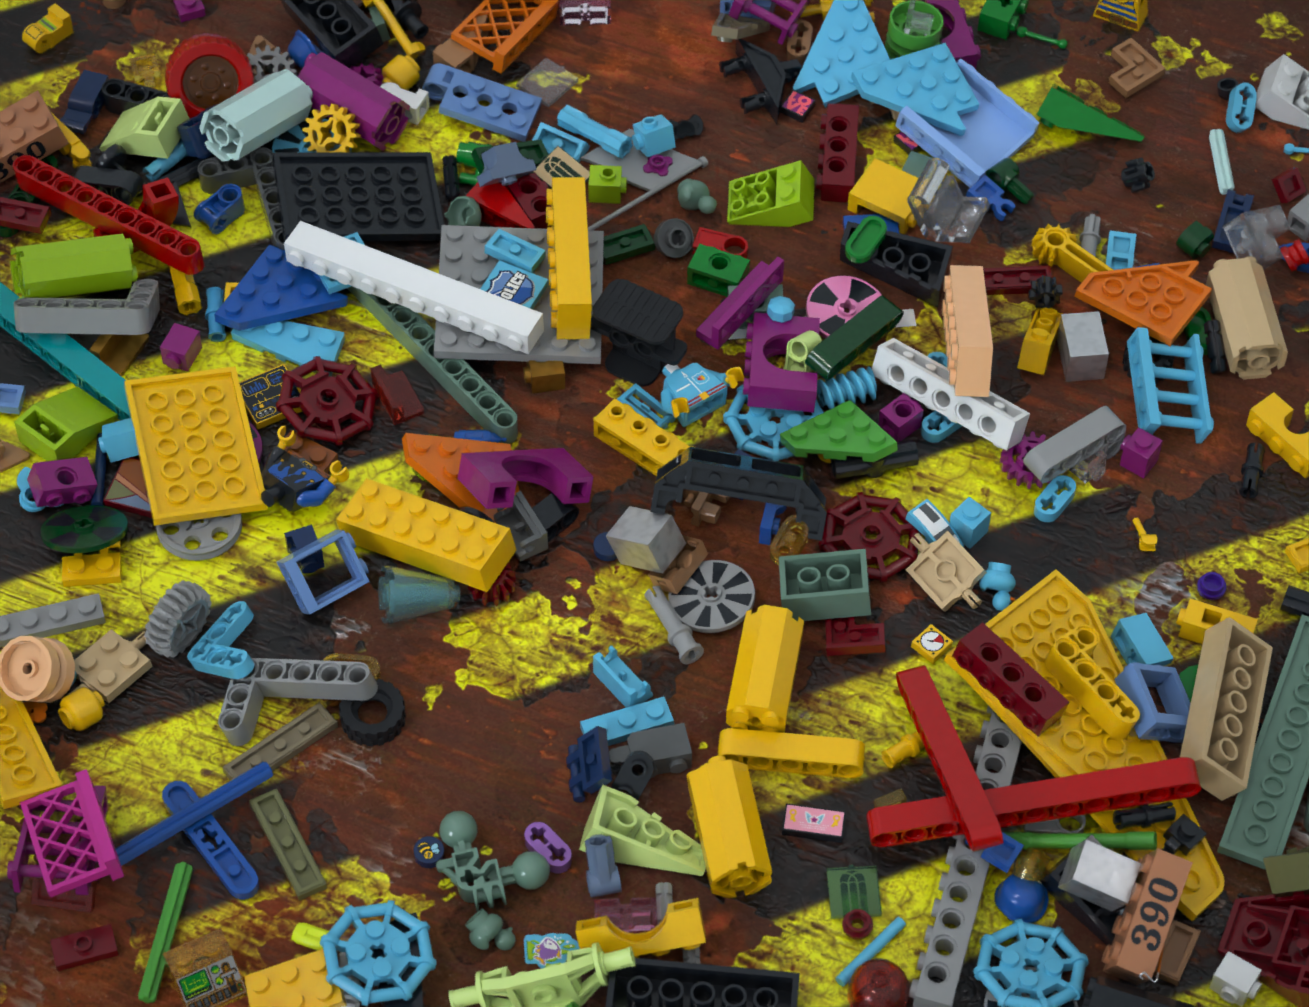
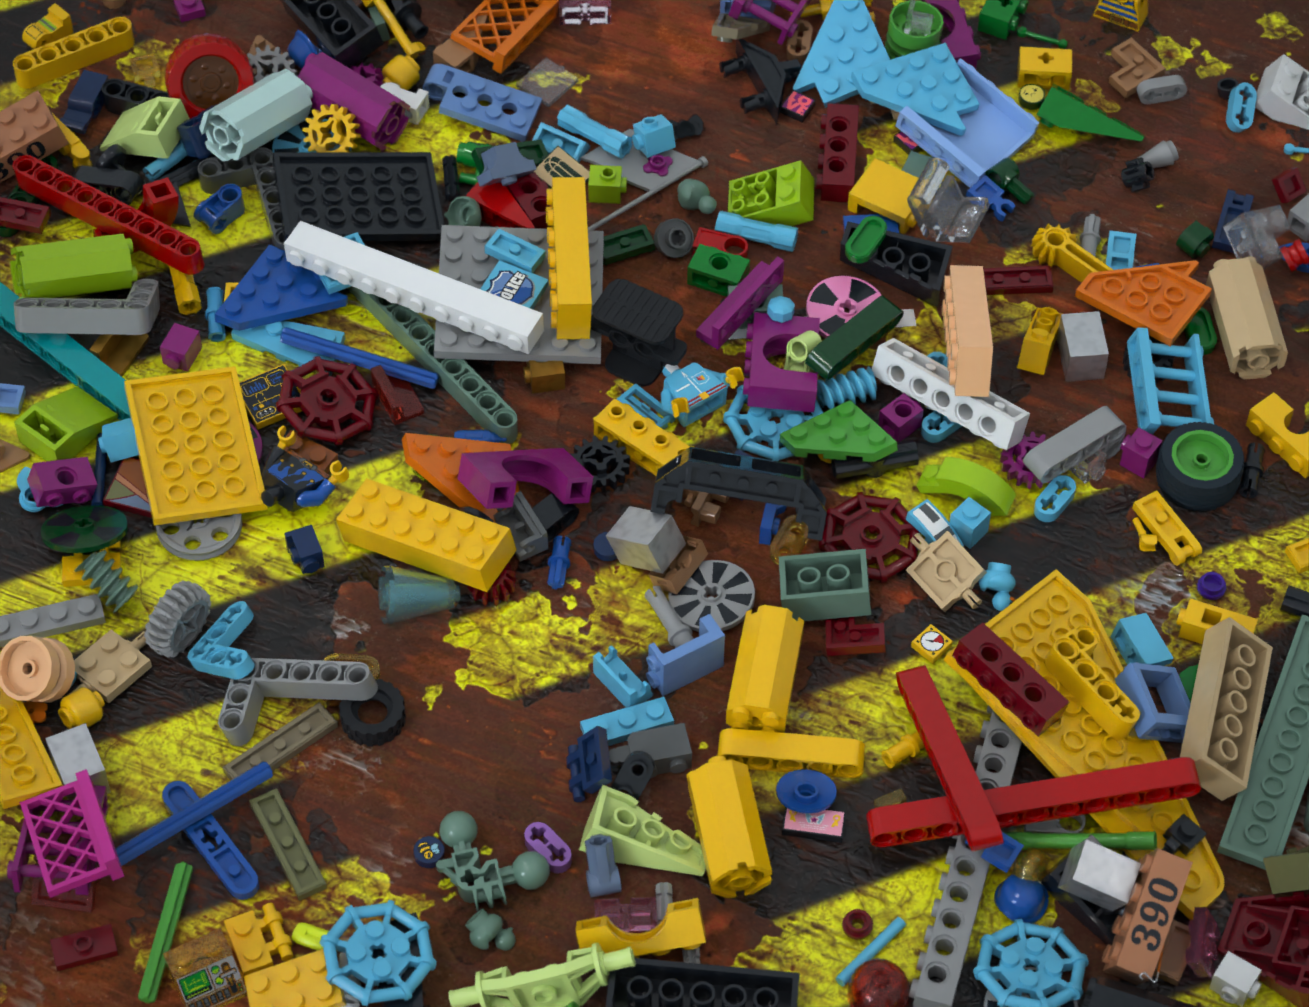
(73, 52): none -> yellow beam
(74, 752): none -> flat silver piece
(107, 579): none -> sand green piece
(248, 942): none -> yellow plate
(298, 585): medium blue window -> none
(359, 357): none -> blue axle
(548, 948): sticker -> none
(558, 562): none -> blue axle
(603, 462): none -> black gear
(689, 661): none -> medium blue panel
(776, 235): none -> medium azure axle
(806, 791): none -> blue dish
(853, 889): clear green piece -> none
(968, 480): none -> lime arch
(1031, 96): none -> tile
(1044, 67): none -> yellow brick
(1045, 292): black gear -> none
(1144, 815): black pin -> none
(1161, 89): none -> light grey beam
(1161, 155): none -> light grey cone
(1168, 527): none -> yellow plate
(1199, 466): none -> black wheel
(1202, 947): none -> clear pink plate
(1215, 346): black axle -> none
(1221, 161): light aqua axle -> none

